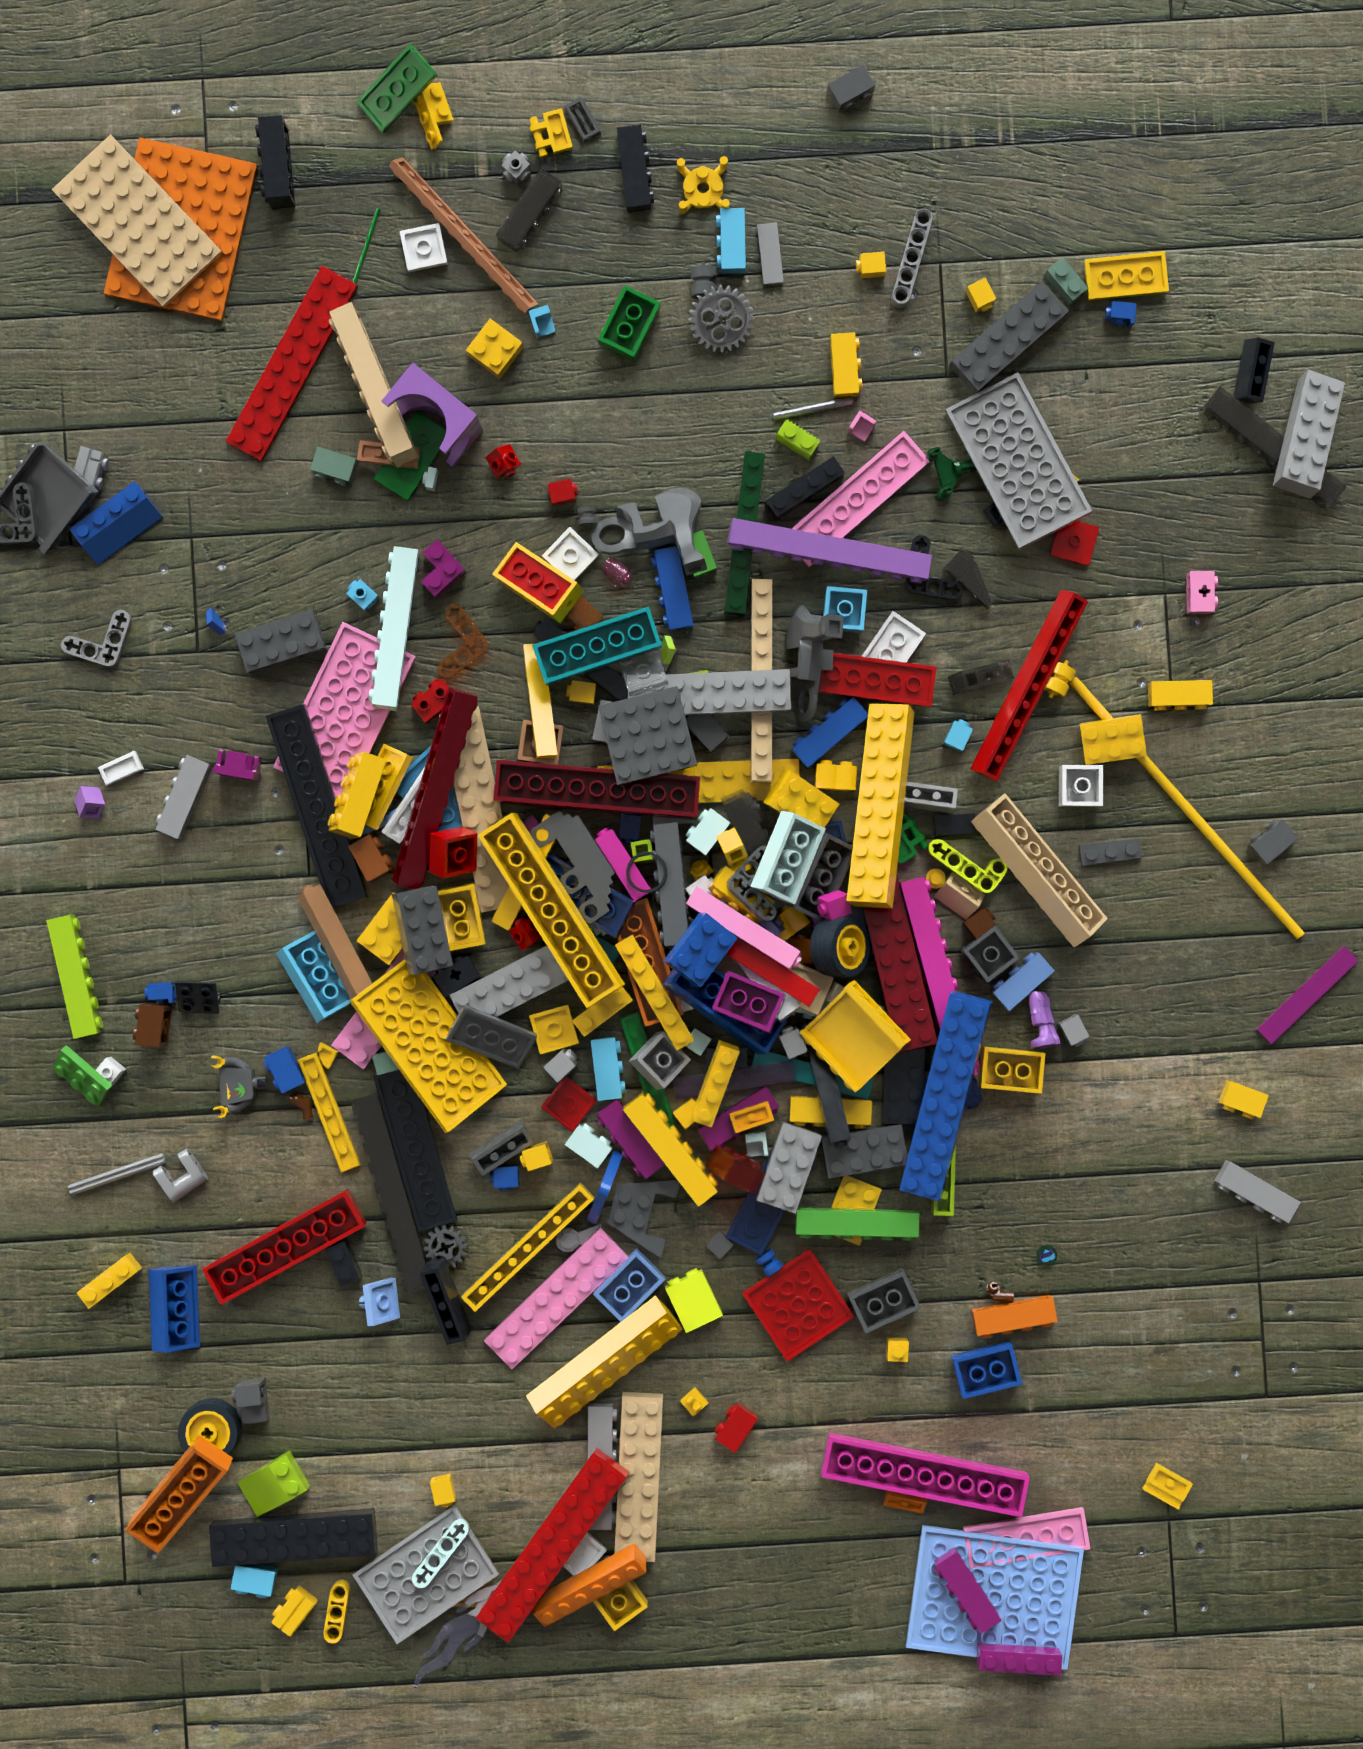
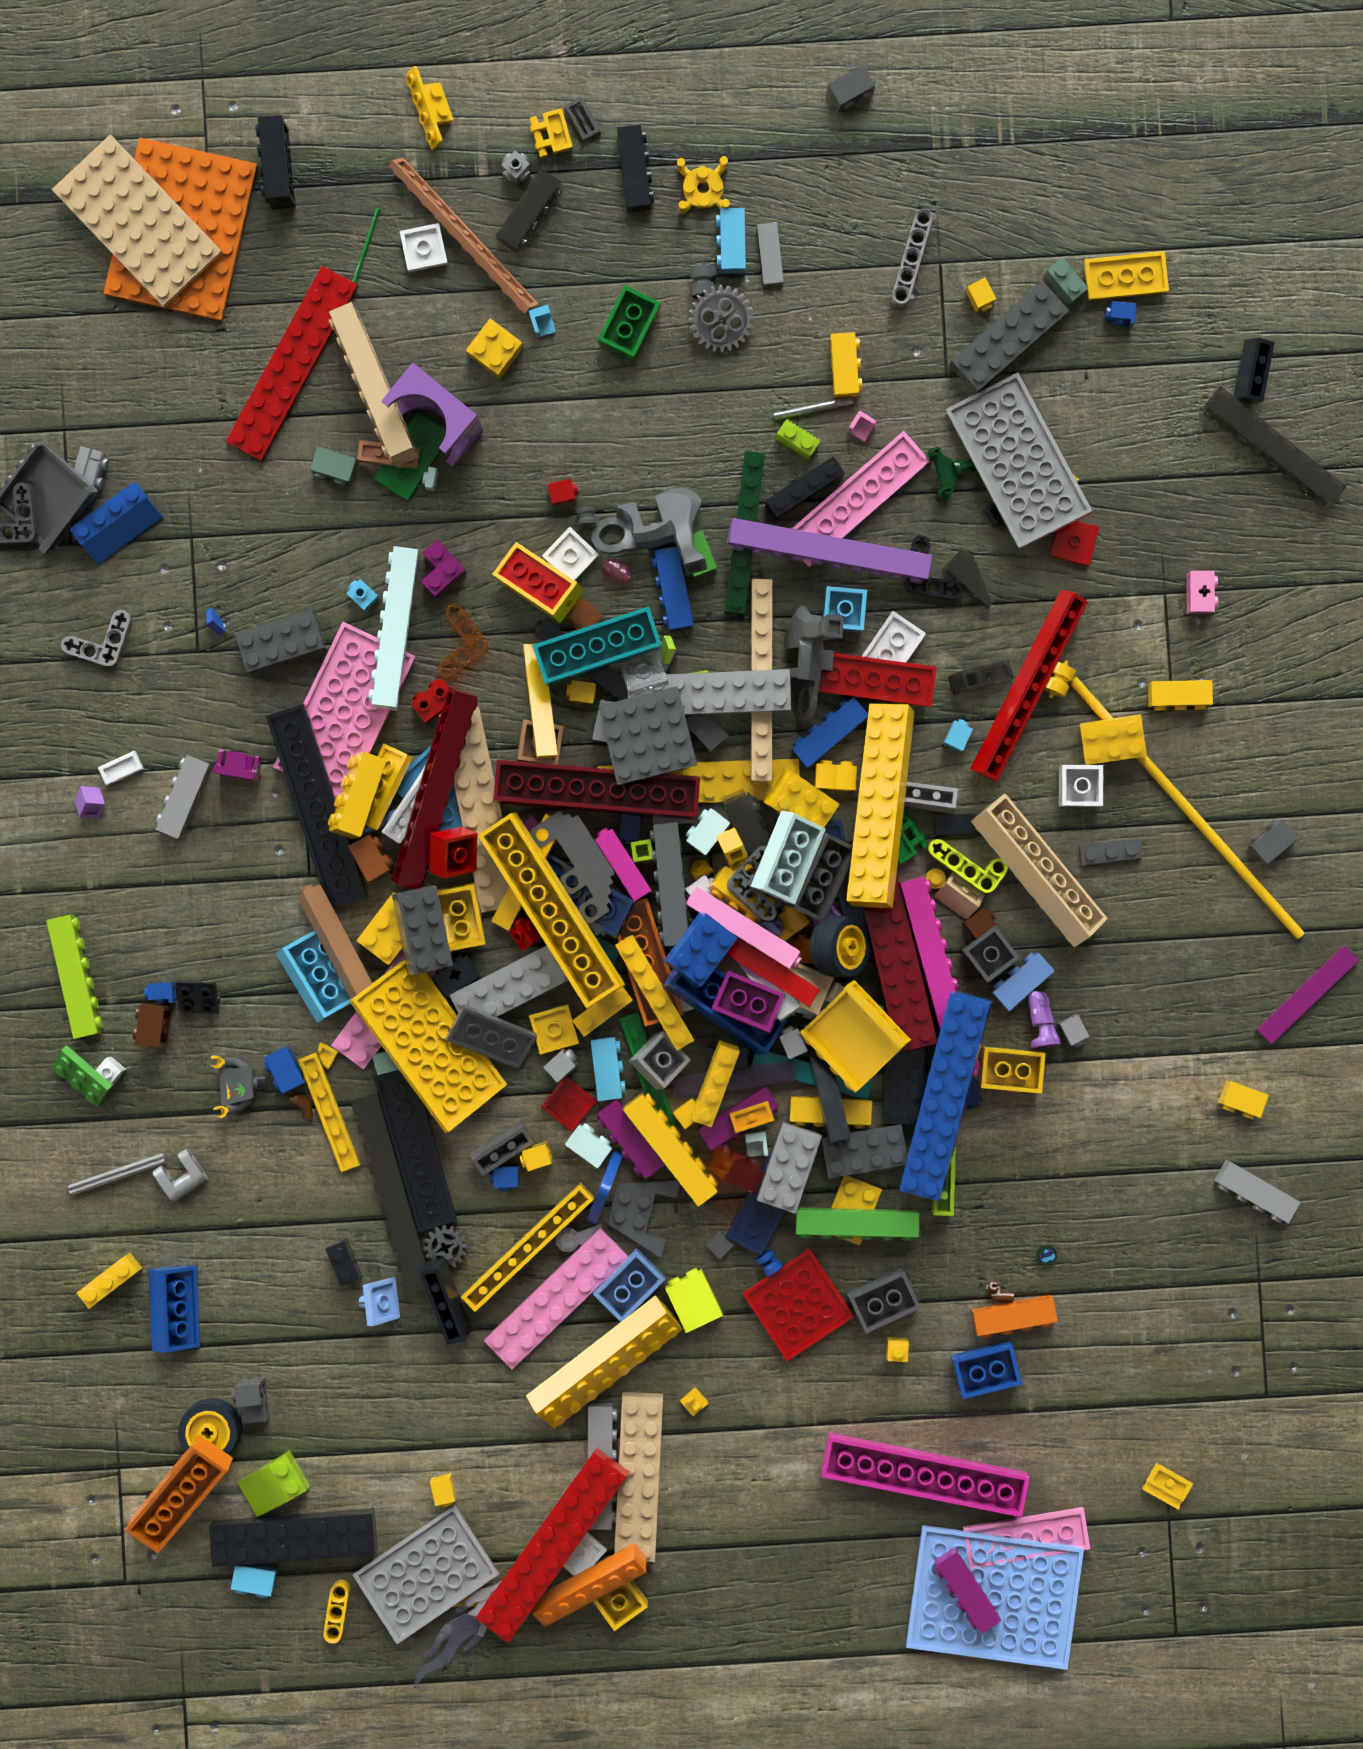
(284, 1246): red brick -> none
(294, 1610): yellow brick -> none
(397, 88): green plate -> none
(442, 1554): light aqua beam -> none
(503, 461): red brick -> none
(628, 872): black piece -> none
(700, 1042): light aqua plate -> none
(735, 1427): red brick -> none
(834, 905): dark pink brick -> none
(871, 265): yellow brick -> none
(904, 1502): orange plate -> none
(1019, 1659): magenta brick -> none
(1309, 434): light grey brick -> none

